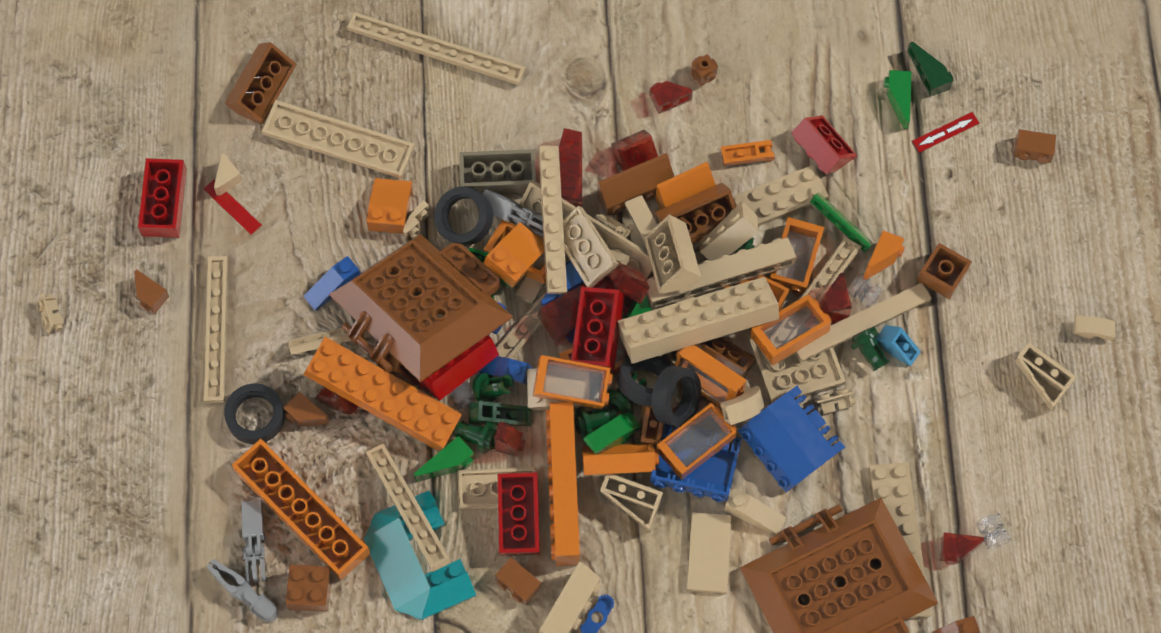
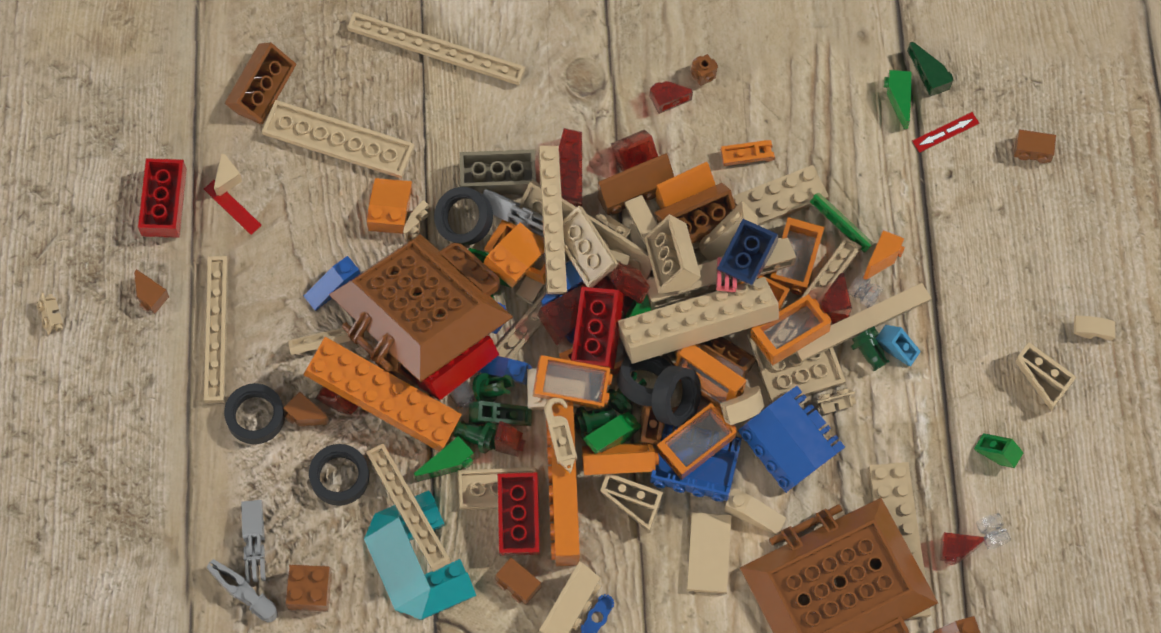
(301, 509): orange brick -> none
(332, 452): none -> black tyre
(560, 435): none -> tan plate
(726, 287): none -> coral tile
(748, 252): none -> dark blue slope
(823, 144): red slope -> none
(944, 271): dark orange brick -> none
(999, 450): none -> green slope

